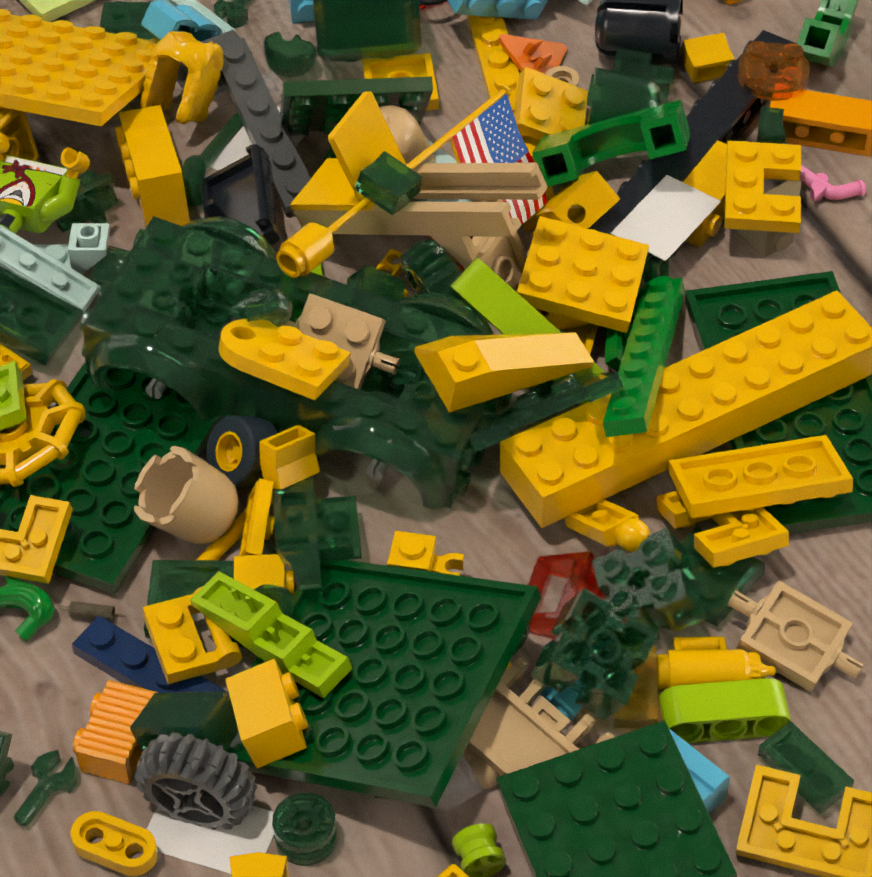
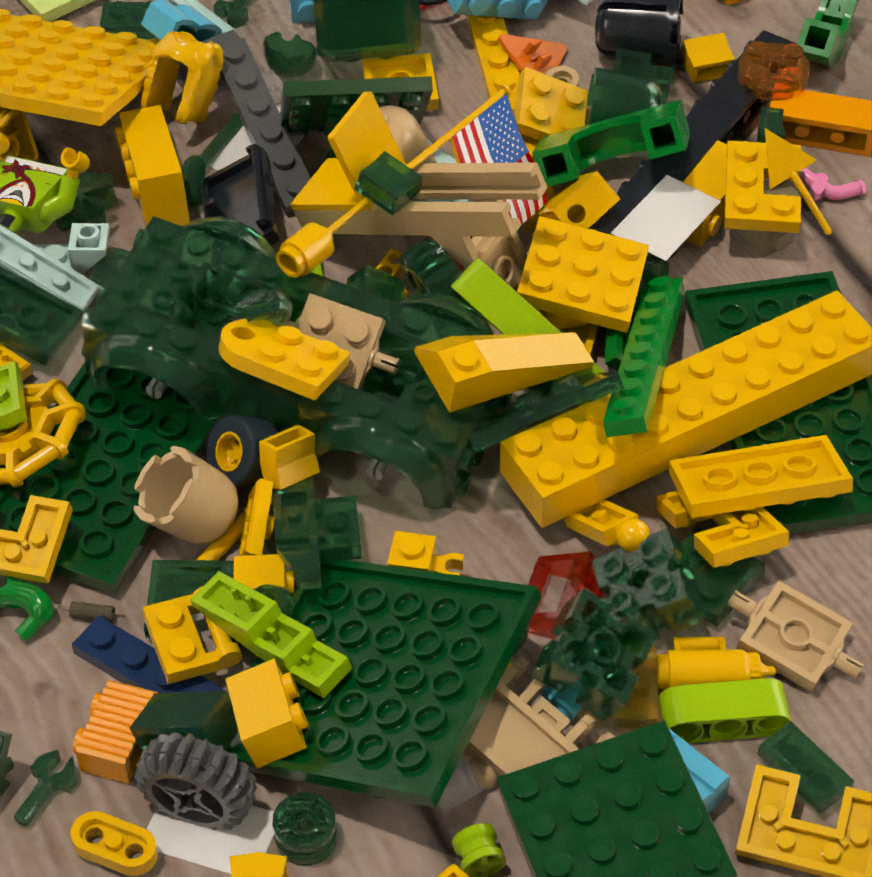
(785, 162): none -> yellow piece

